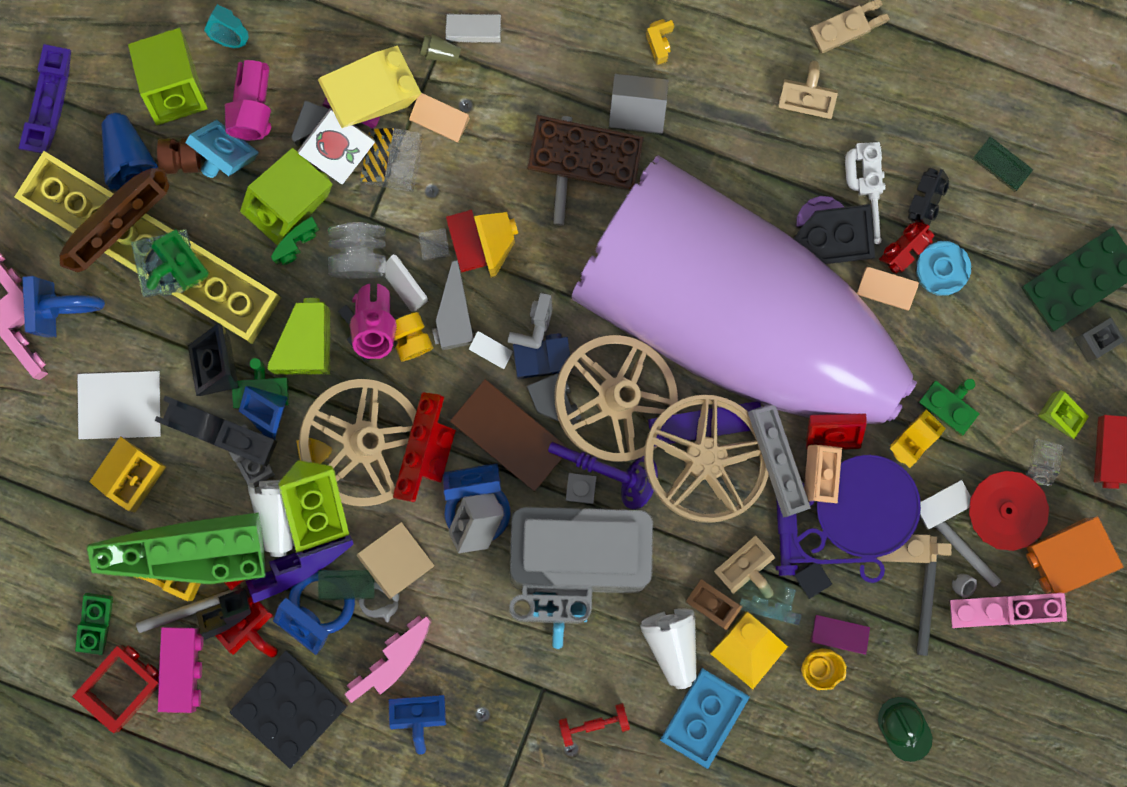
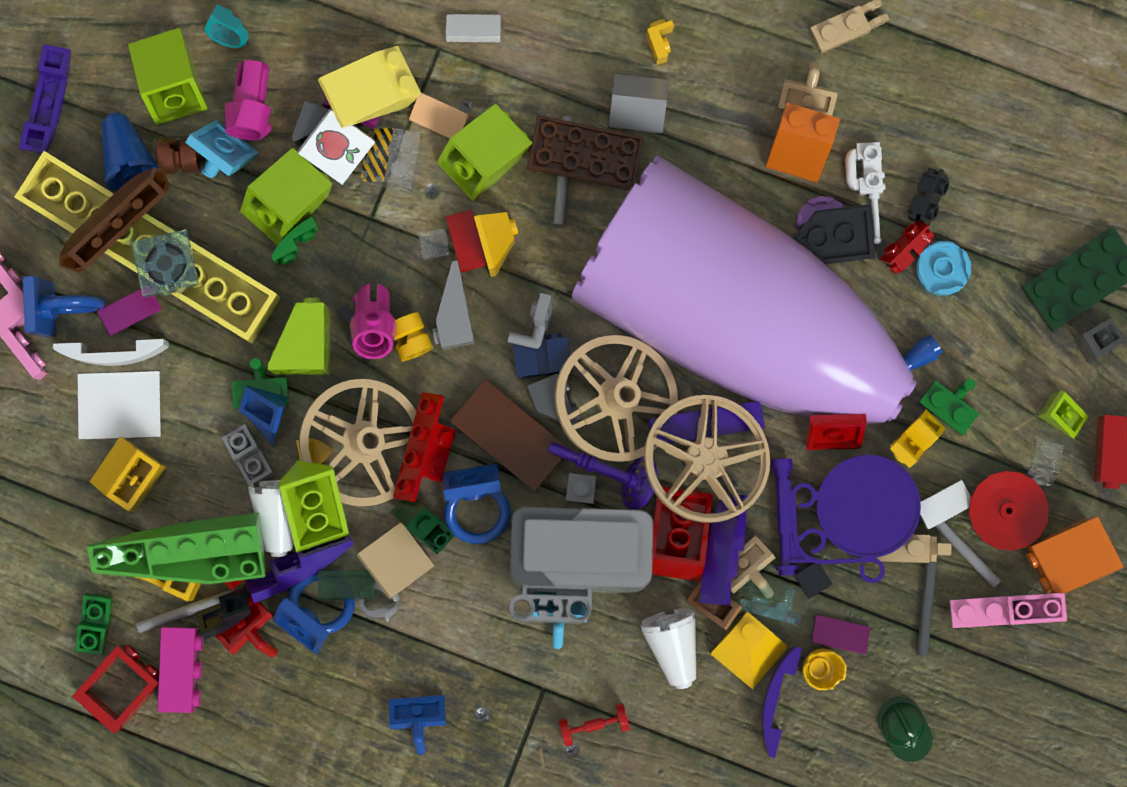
(128, 311): none -> magenta slope
(144, 350): none -> white slope
(177, 260): green plate -> none
(213, 362): black slope -> none
(218, 431): black piece -> none
(288, 709): black plate -> none
(357, 249): clear wheel -> none
(400, 652): bright pink slope -> none
(404, 284): white slope -> none
(423, 524): none -> dark green slope
(439, 49): olive cone -> none
(476, 523): light grey brick -> none
(483, 151): none -> lime slope
(490, 350): white sticker -> none
(677, 542): none -> red slope
(704, 718): dark azure tile -> none
(722, 556): none -> dark purple slope
(779, 460): light grey tile -> none
(787, 665): none -> dark purple slope
(802, 142): none -> orange slope
(822, 473): light nougat slope -> none
(887, 288): light nougat slope -> none
(922, 353): none -> blue cone
(964, 585): light grey hinge -> none
(1002, 164): clear green tile -> none

